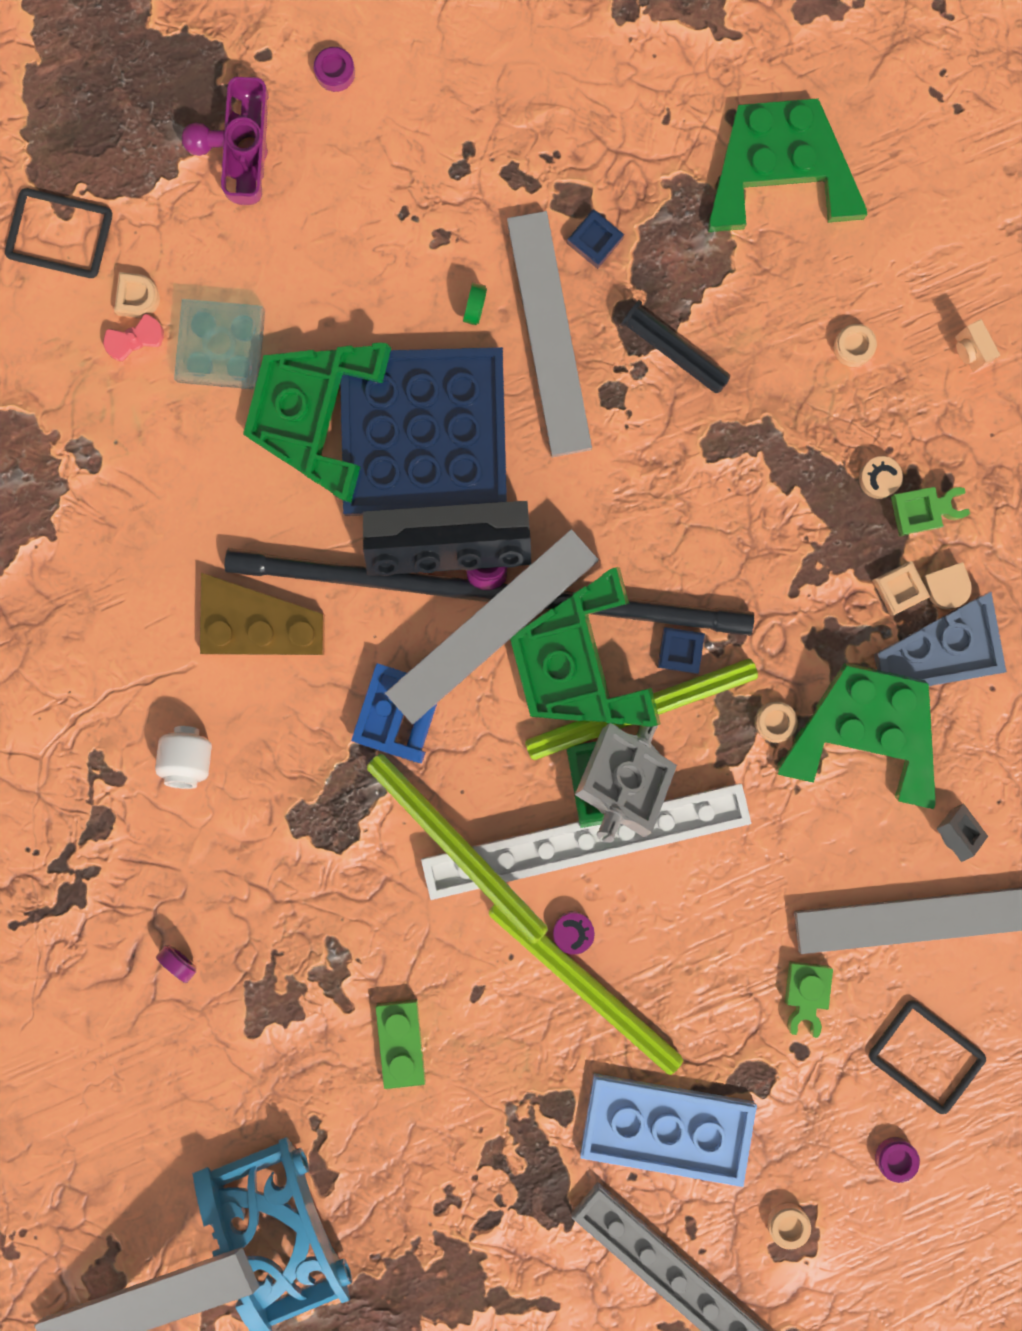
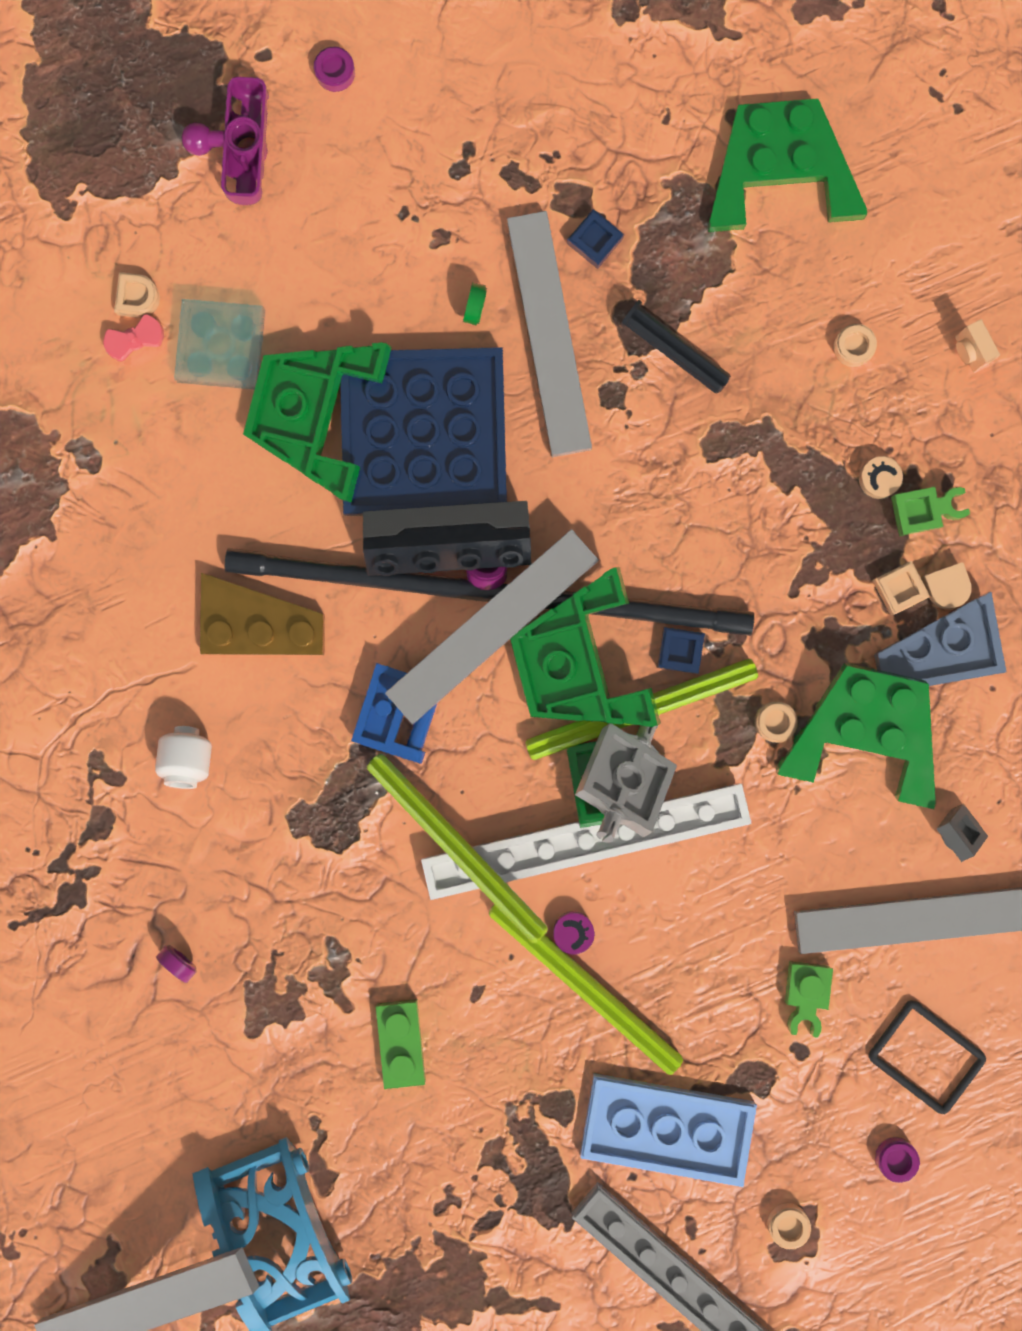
(64, 201): black piece -> none

